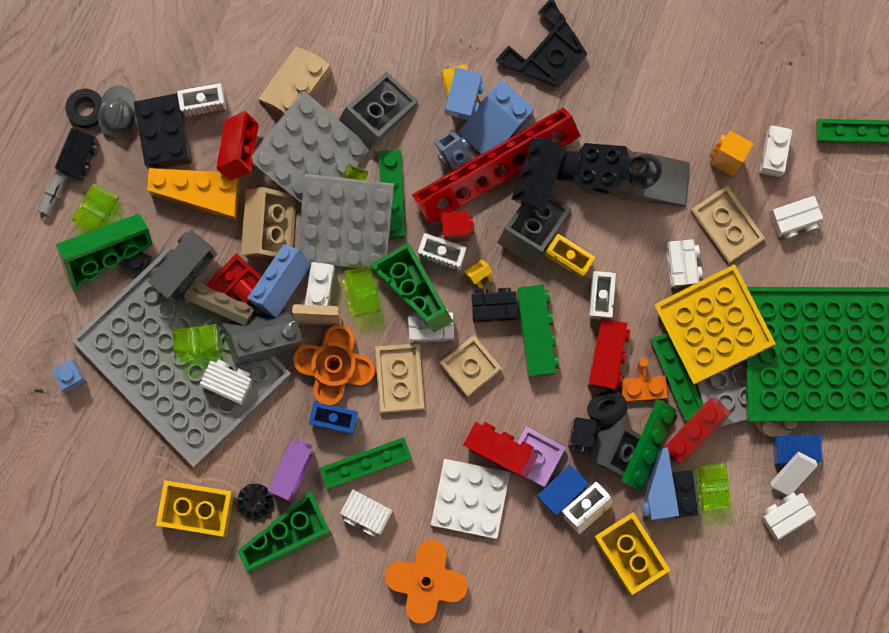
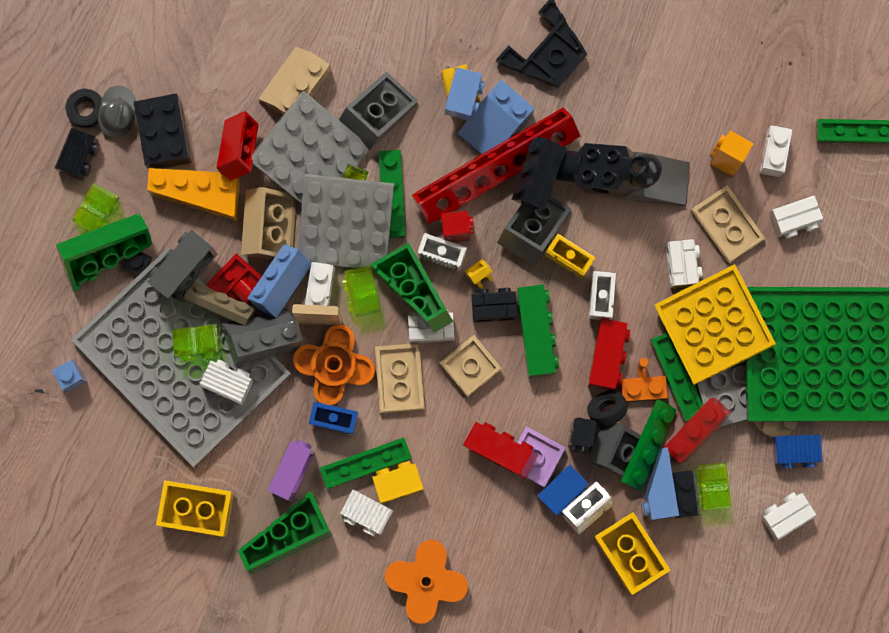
(52, 193): light grey pin -> none
(202, 100): white brick -> none
(262, 494): black gear -> none
(397, 483): none -> yellow brick
(452, 149): sand blue brick -> none
(470, 498): white plate -> none
(794, 473): white tile -> none

